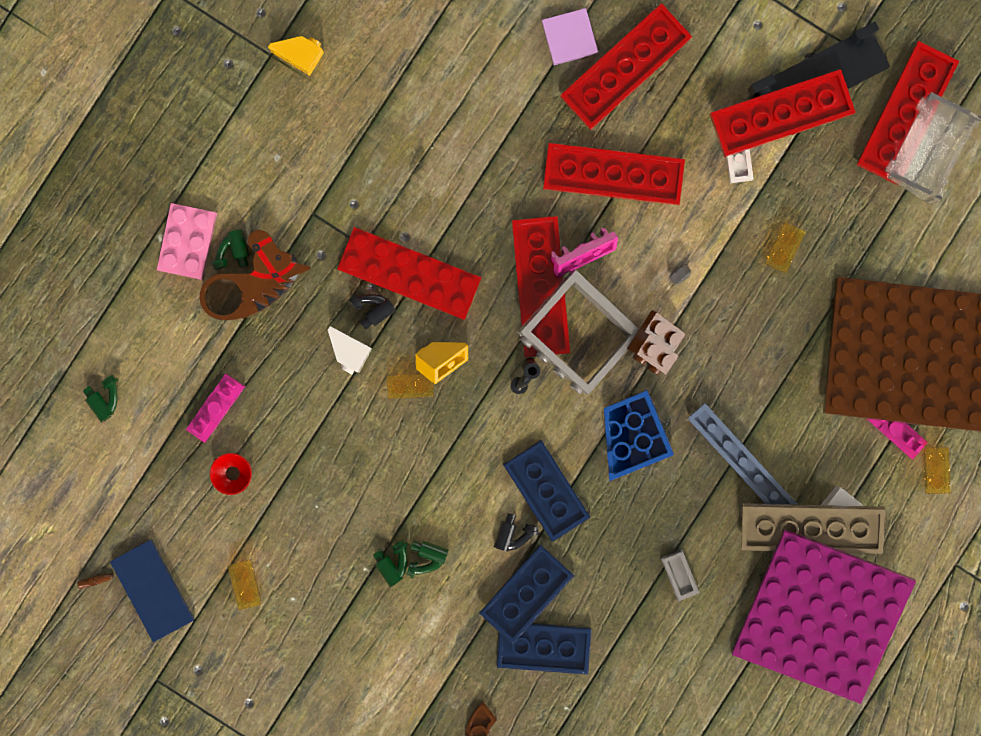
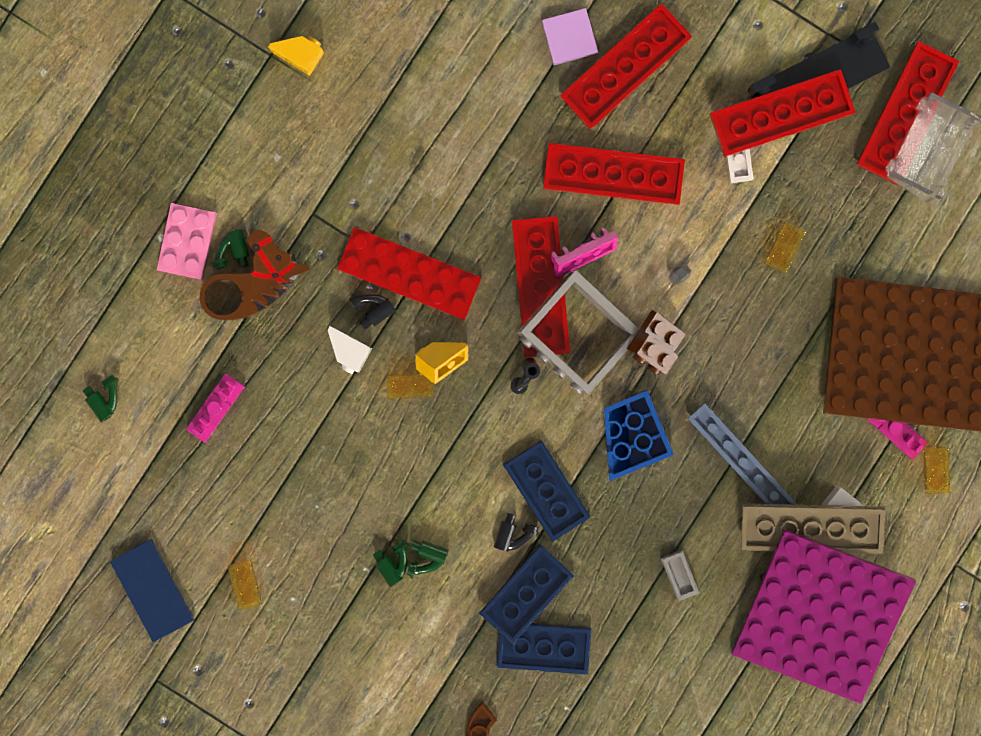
(95, 580): reddish brown helmet -> none
(219, 476): red piece -> none

